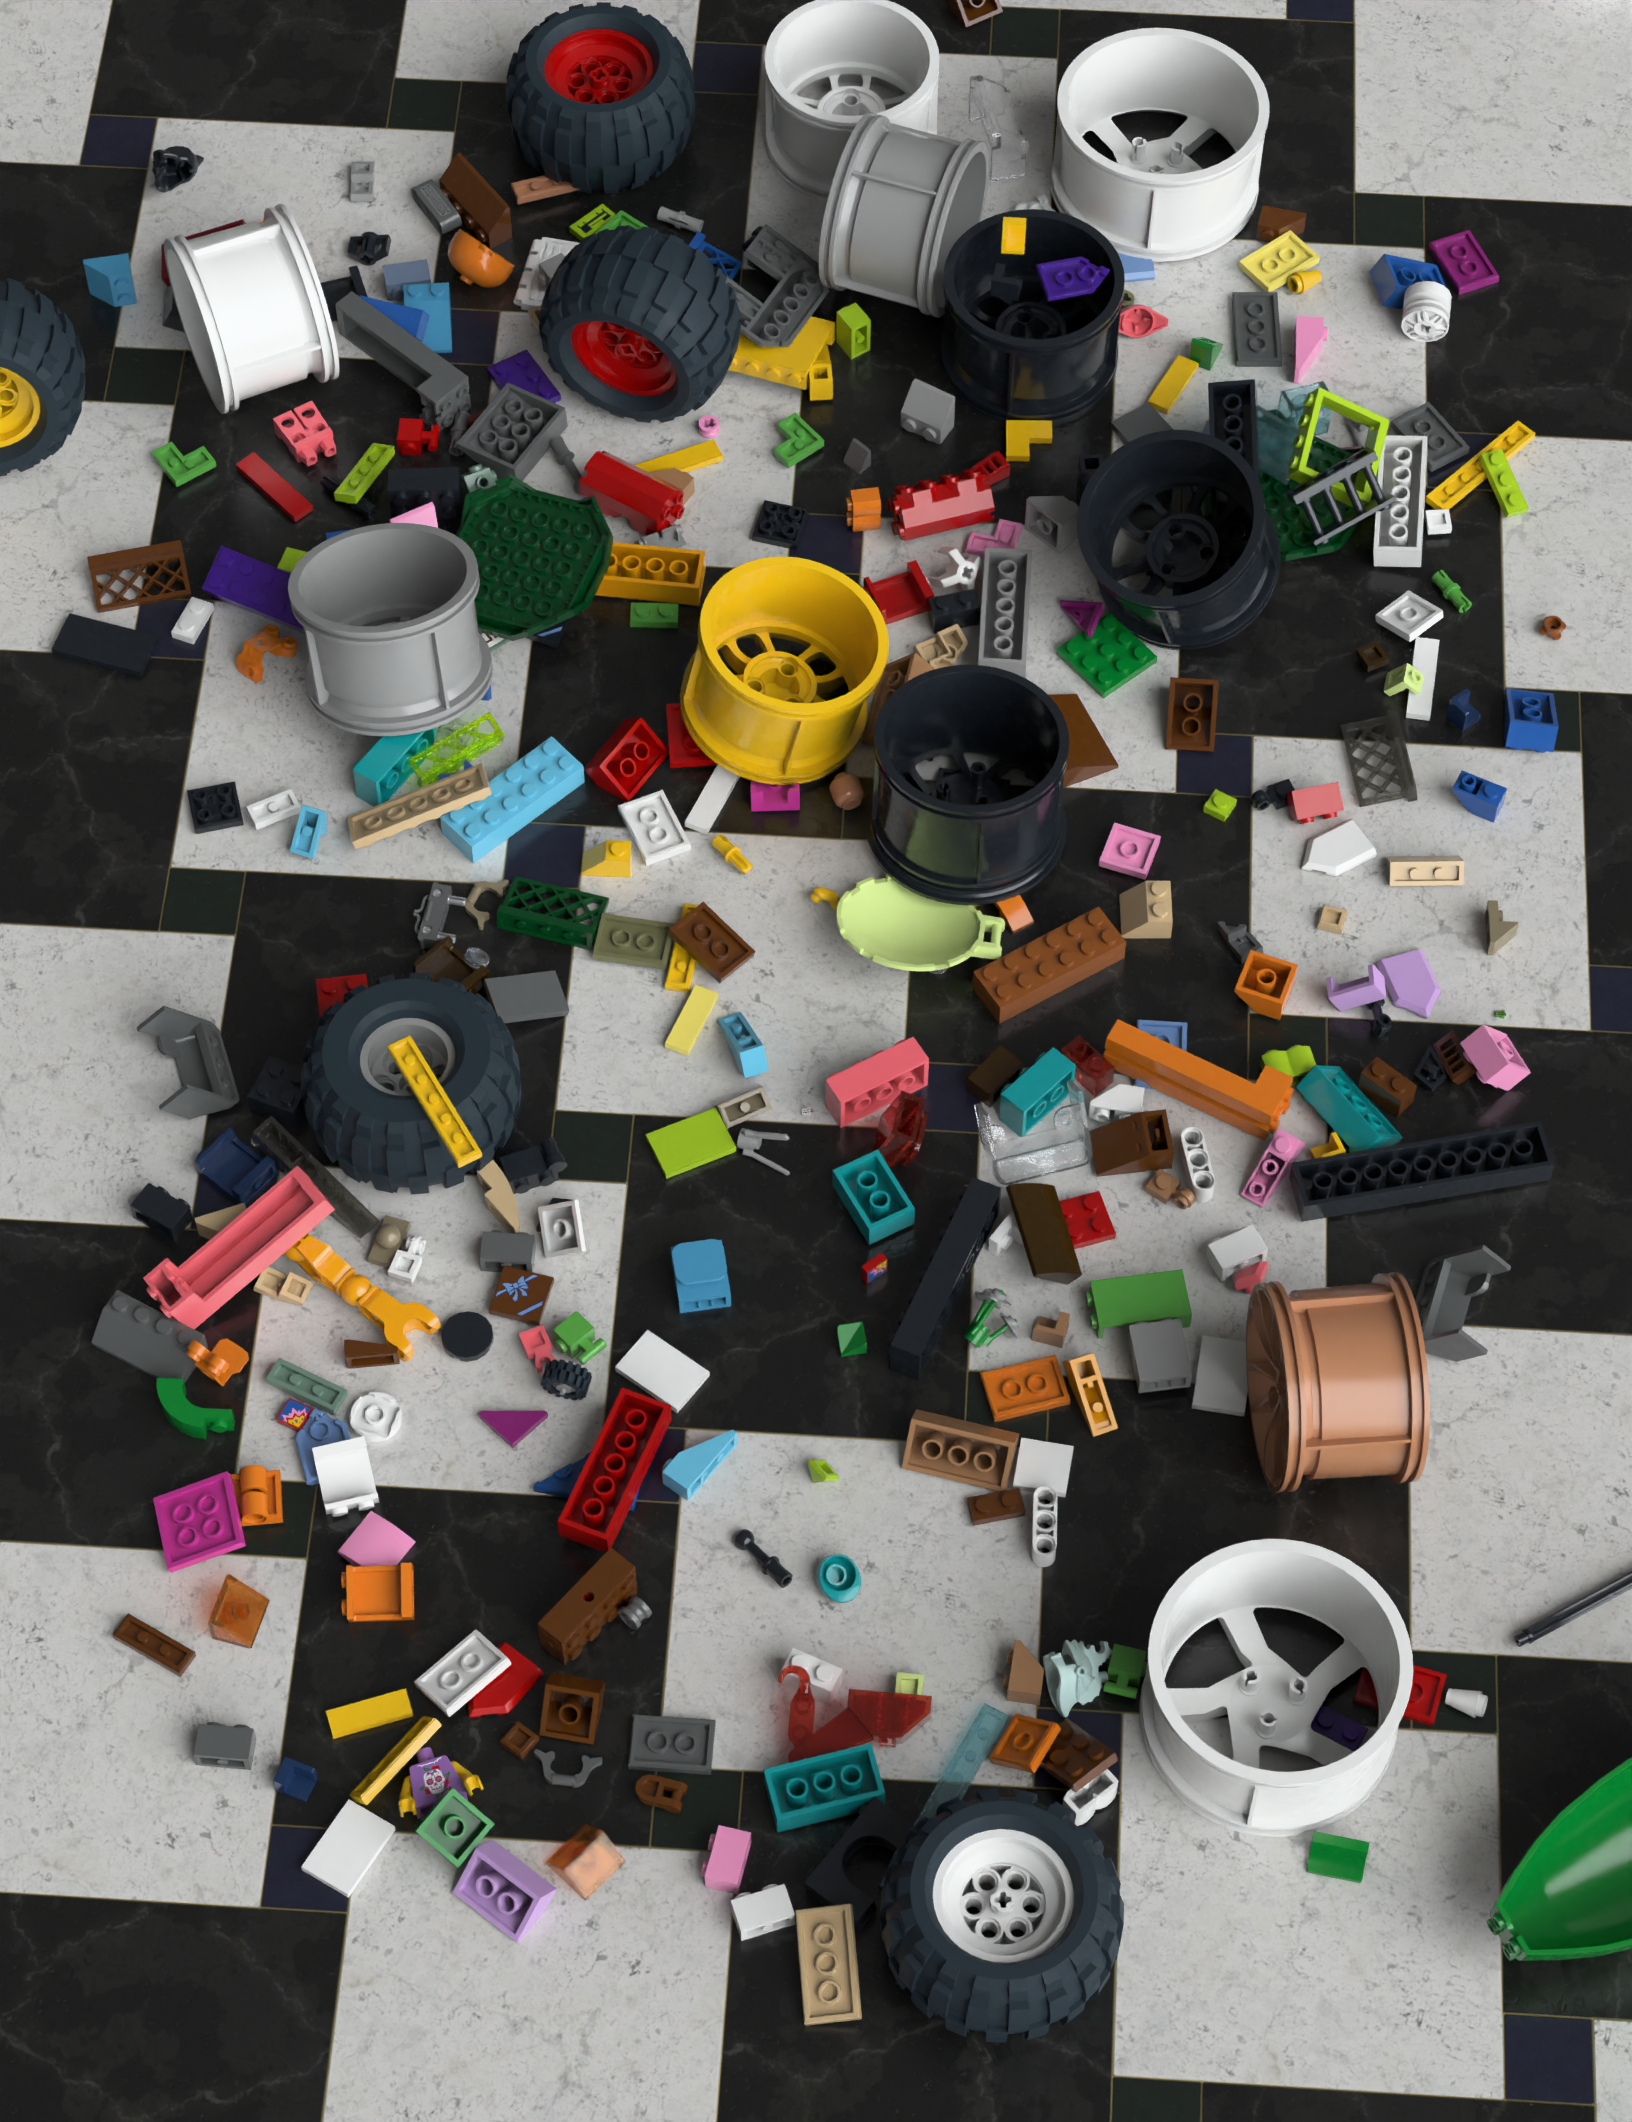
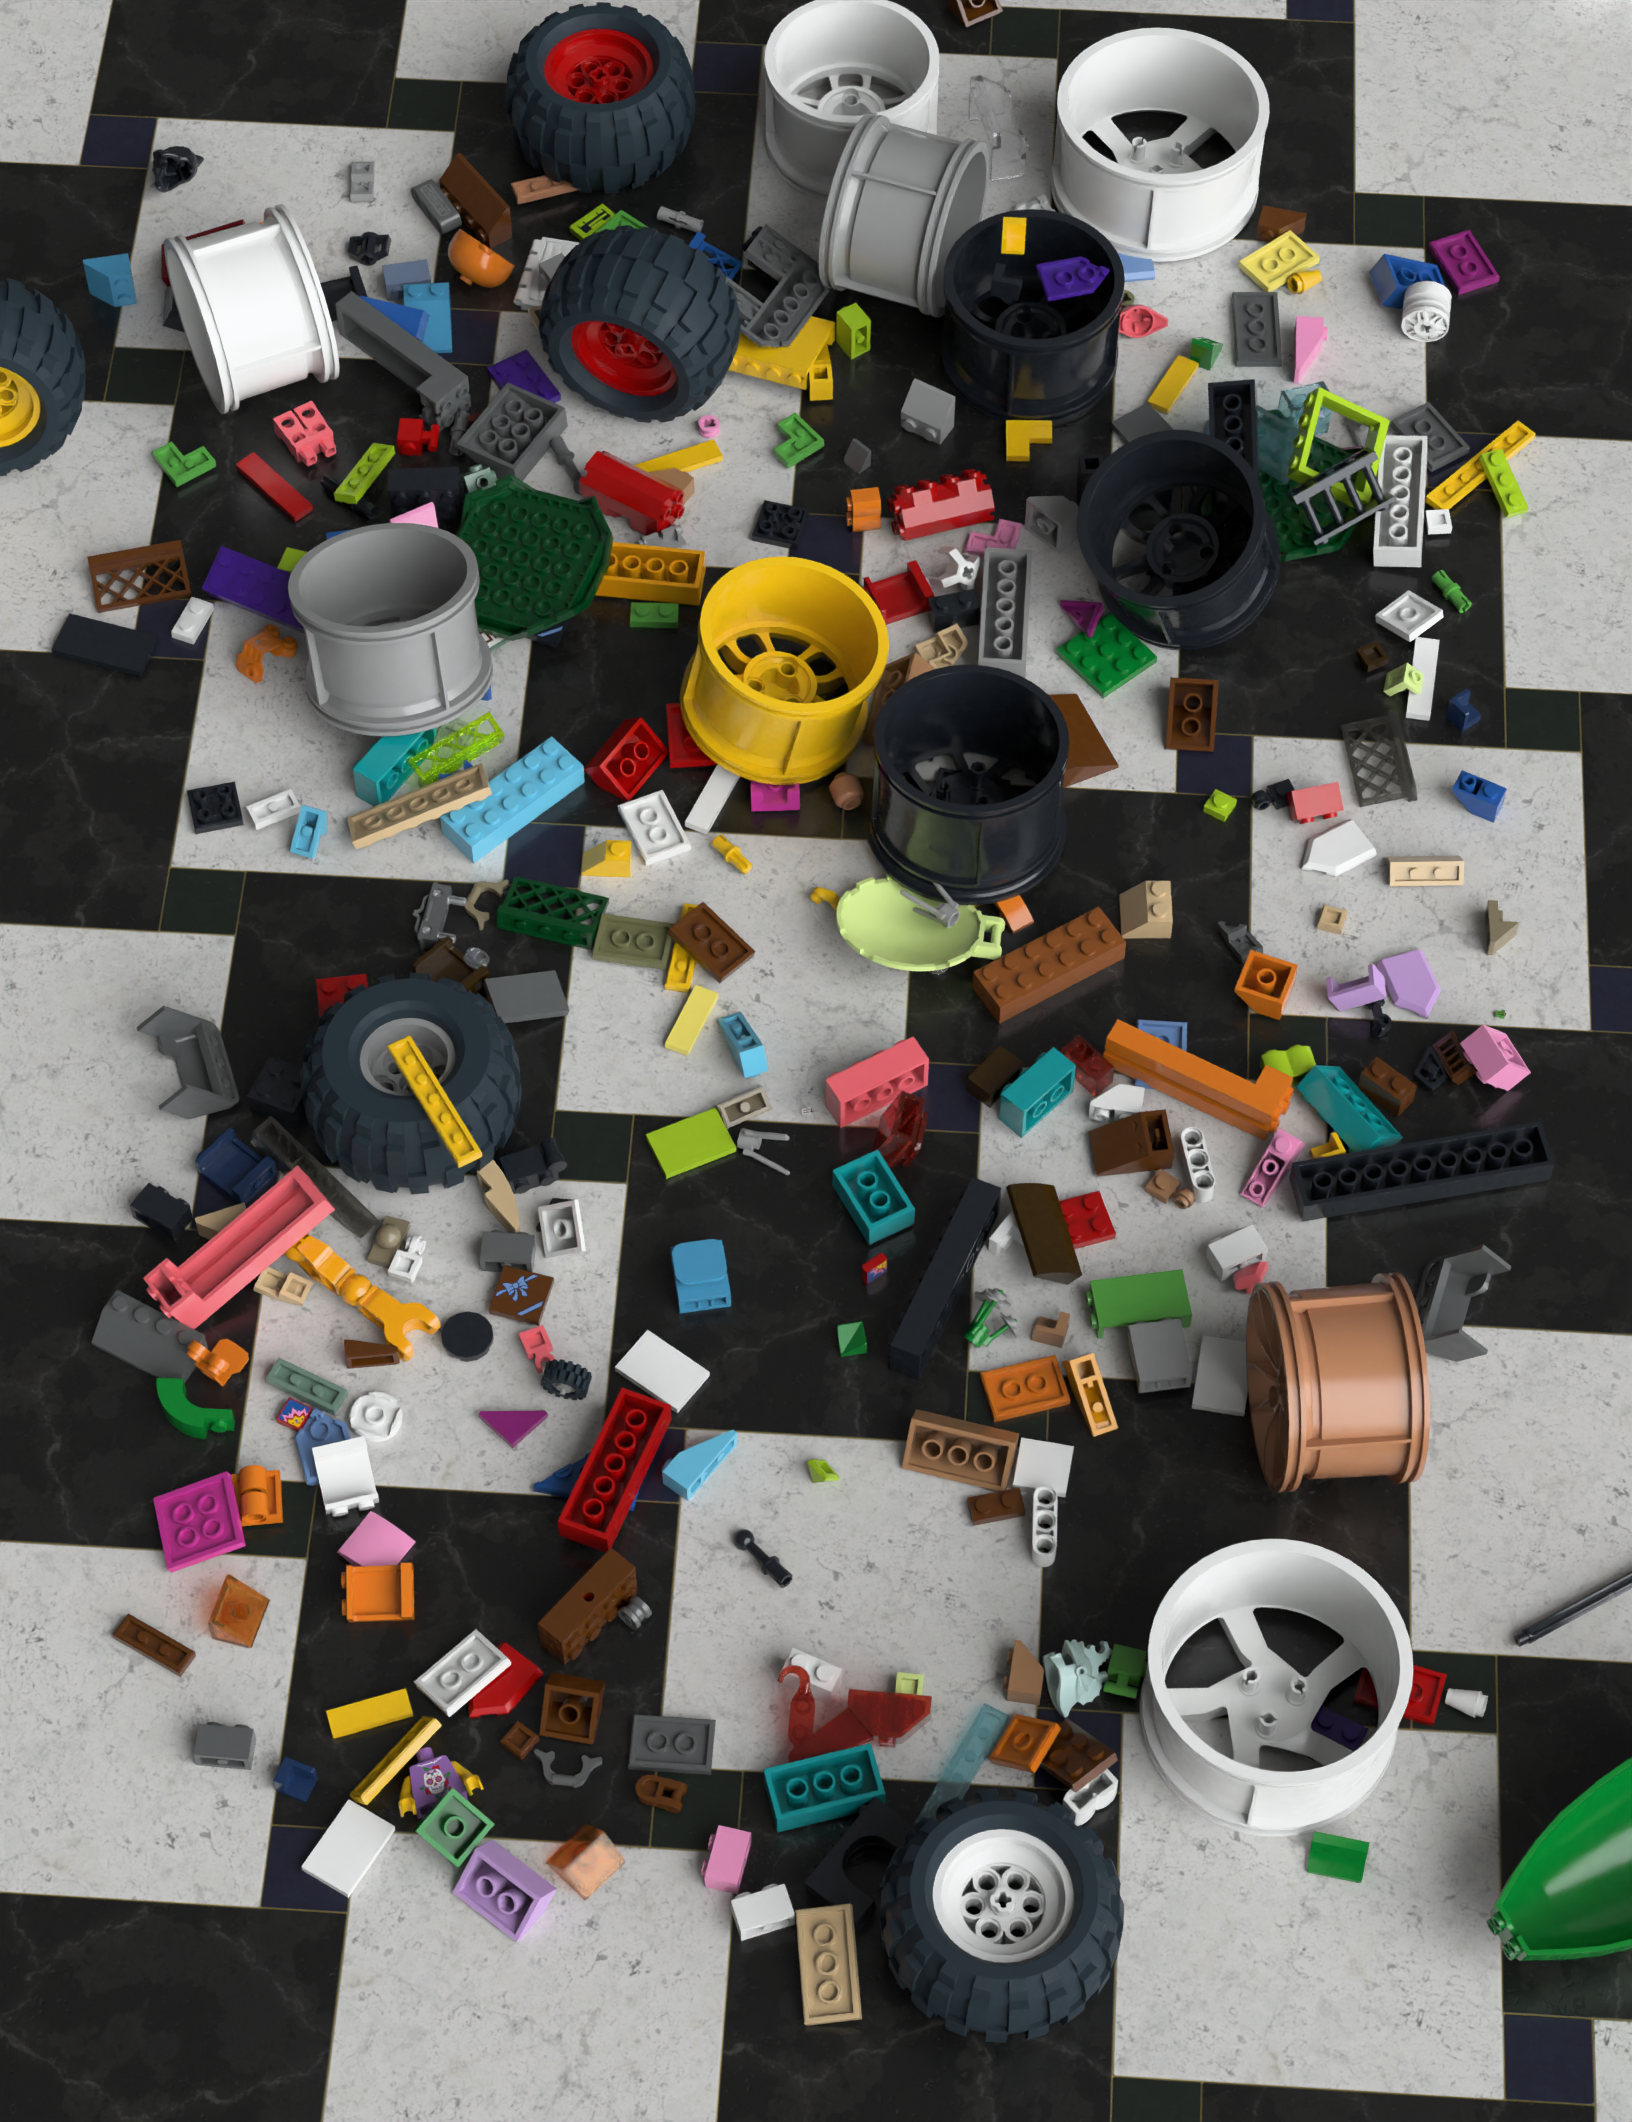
(577, 1335): bright green brick -> none
(838, 1578): teal hat -> none
(944, 913): none -> light grey plant
(998, 466): red slope -> none
(1041, 1152): clear windscreen -> none
(1129, 851): bright pink plate -> none
(1530, 720): blue slope -> none
(1555, 623): dark orange plate -> none

